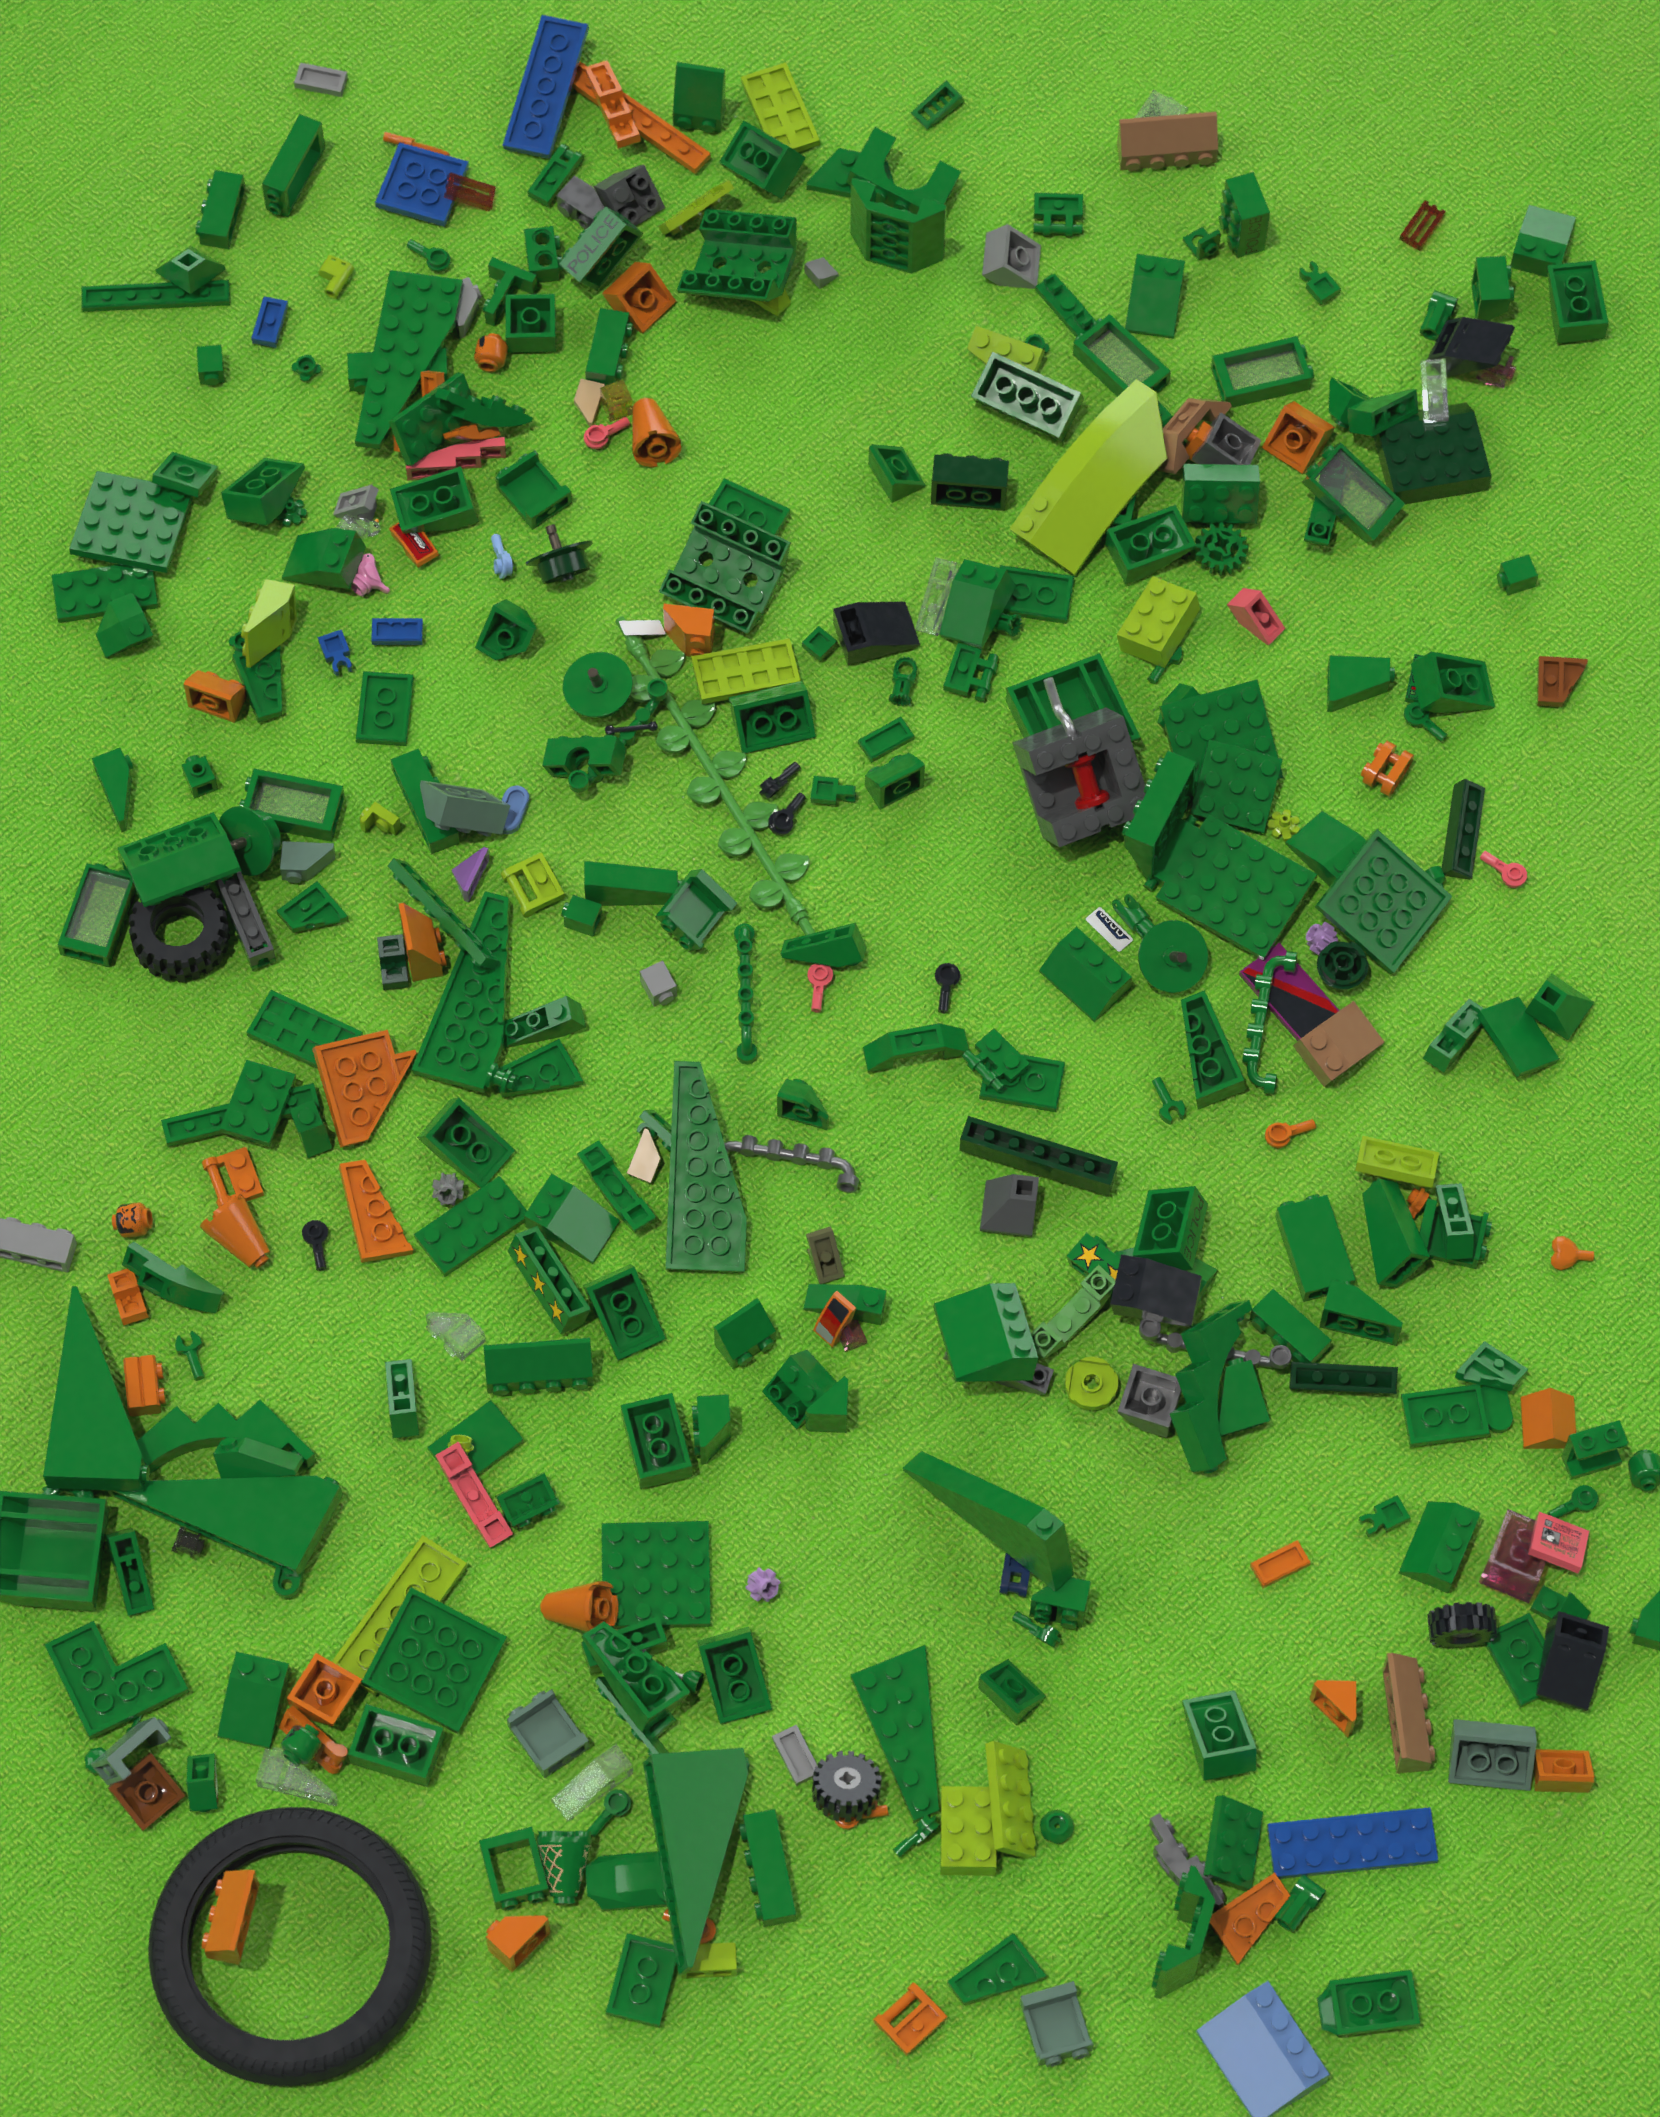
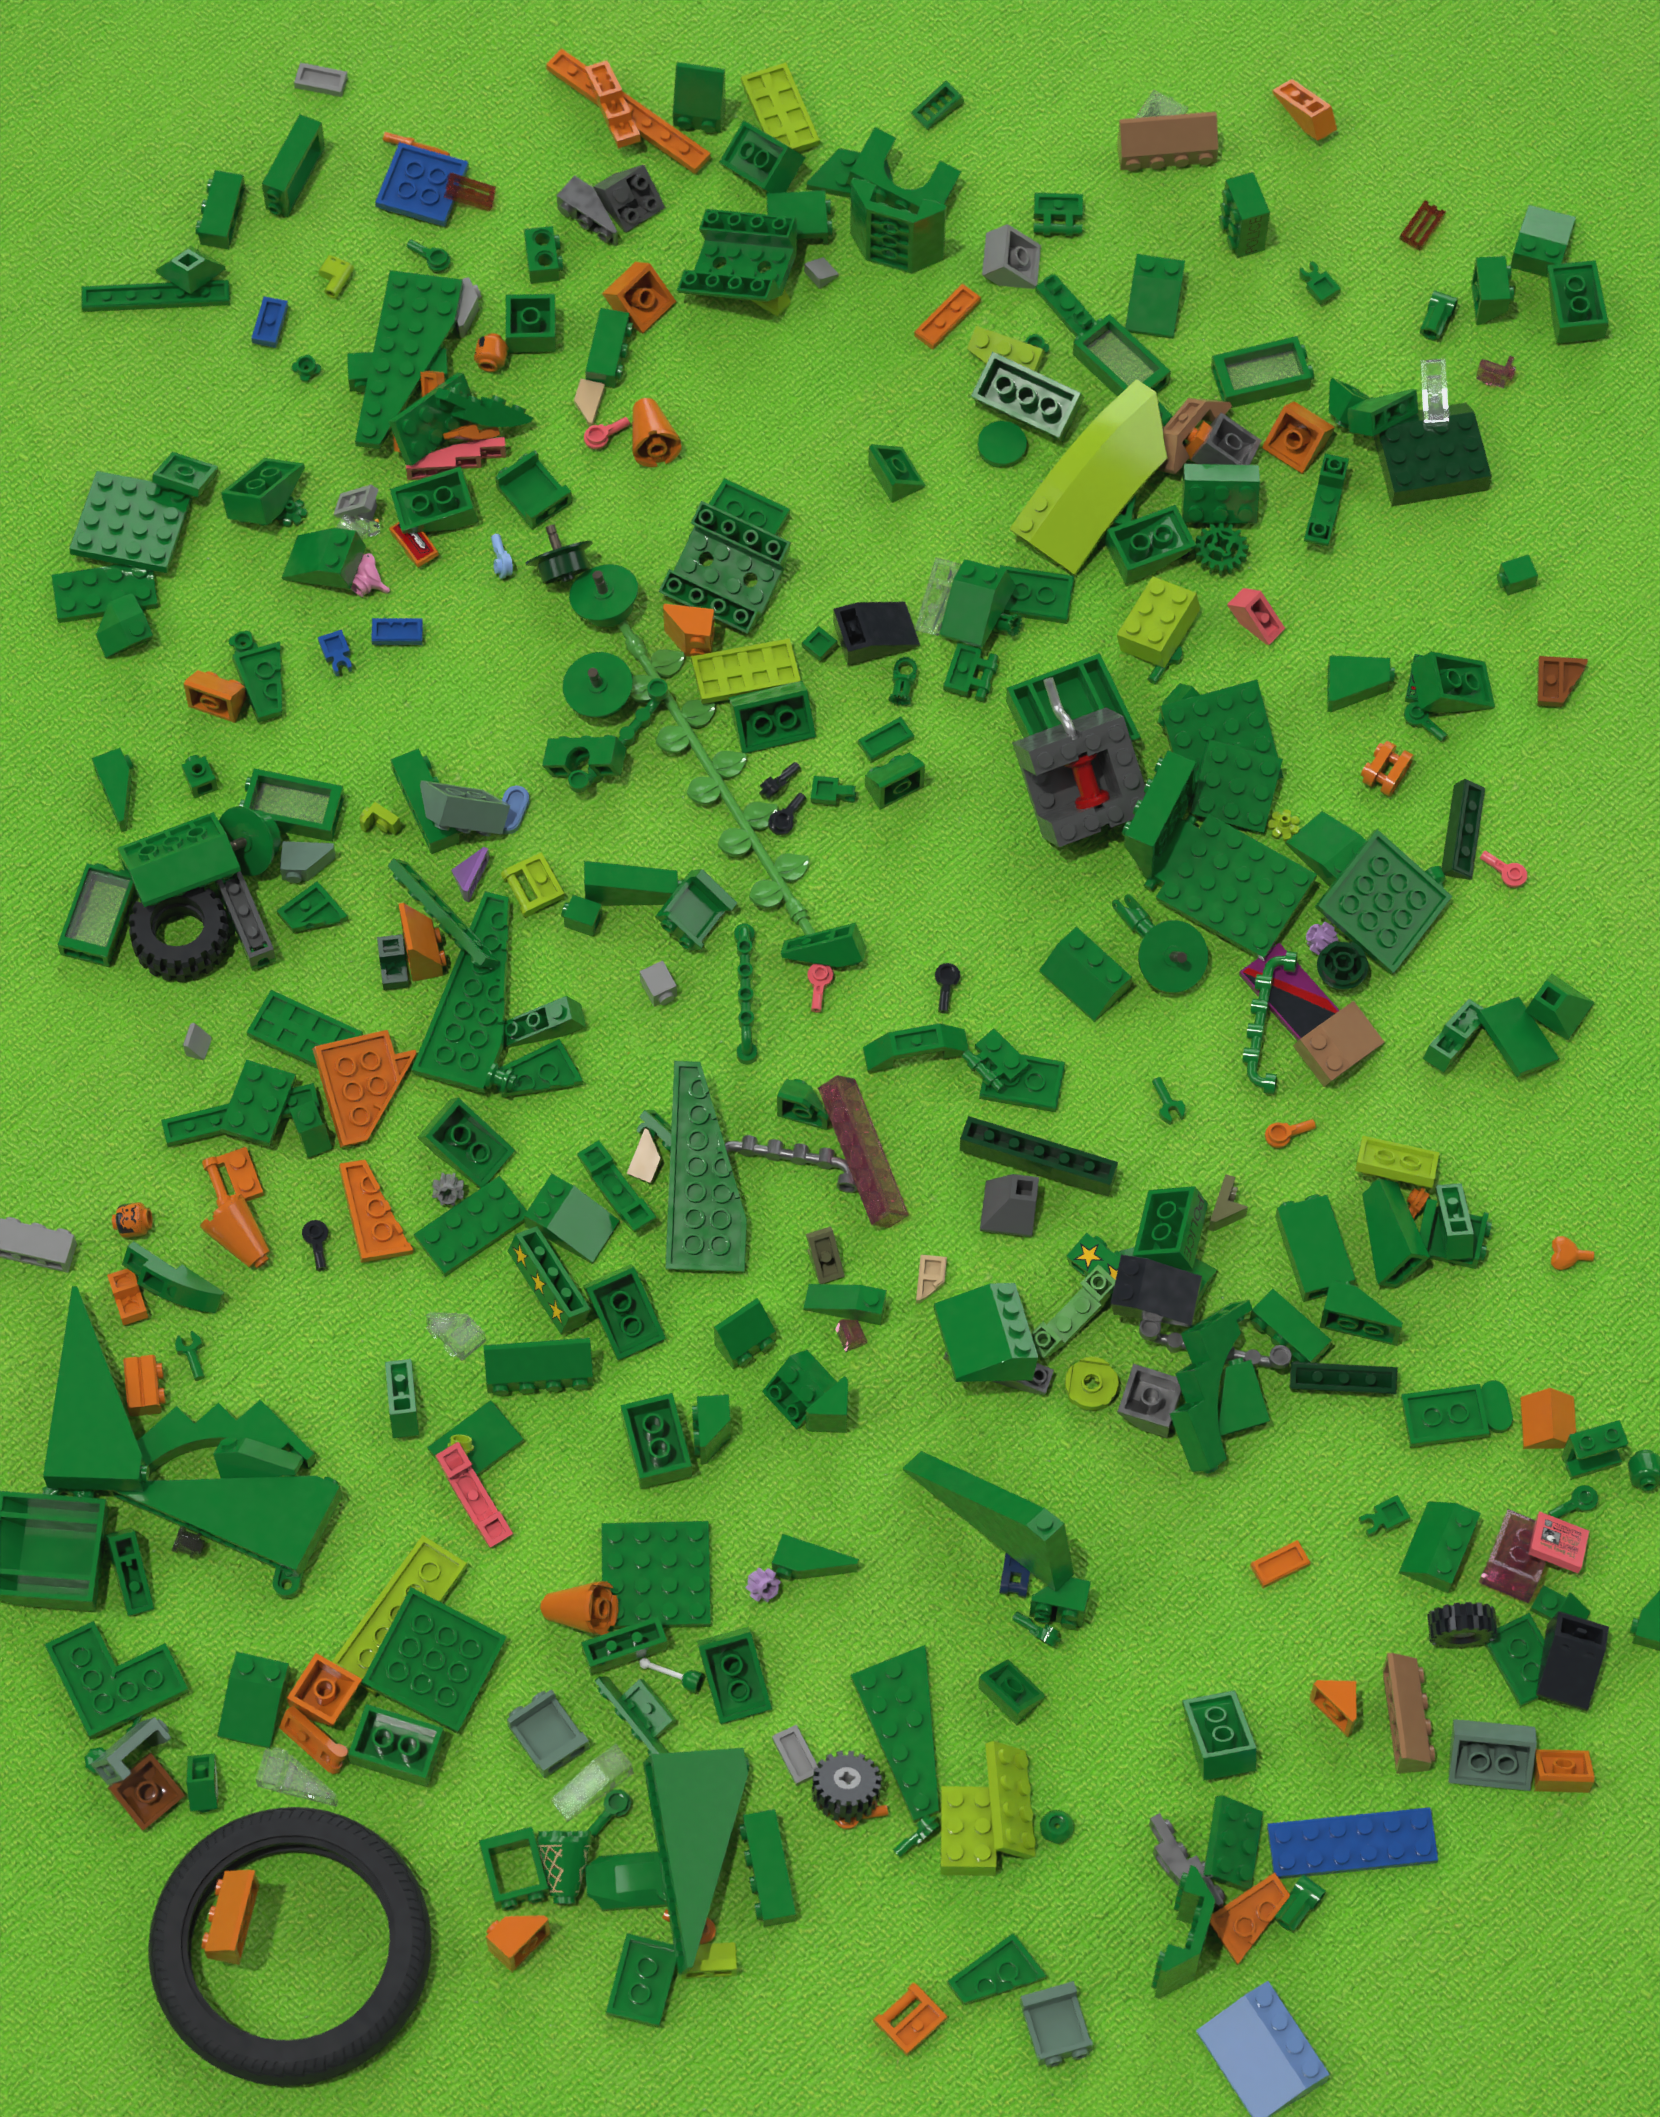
(196, 1042): none -> light grey slope
(210, 365): green brick -> none
(269, 620): lime slope -> none
(301, 1744): green head -> none
(384, 708): green tile -> none
(506, 631): green slope -> none
(508, 279): green bracket -> none
(527, 1500): green bracket -> none
(545, 86): blue plate -> none
(555, 175): green plate -> none
(600, 248): green brick -> none
(604, 595): none -> green piece
(610, 730): black hinge -> none
(616, 400): clear yellow brick -> none
(639, 1682): green wedge -> none
(642, 627): white sticker -> none
(695, 208): lime wing -> none
(806, 1560): none -> green slope
(808, 208): none -> green panel
(834, 1318): slope -> none
(863, 1151): none -> brick
(931, 1276): none -> tan tile
(947, 316): none -> orange tile
(969, 482): dark green brick -> none
(1002, 444): none -> green tile
(1109, 929): white sticker -> none
(1206, 246): green bracket -> none
(1211, 1058): green wedge -> none
(1226, 1210): none -> olive slope
(1307, 109): none -> orange slope
(1352, 492): window -> none
(1369, 2004): green slope -> none
(1471, 344): black slope -> none
(1492, 1369): green wing -> none

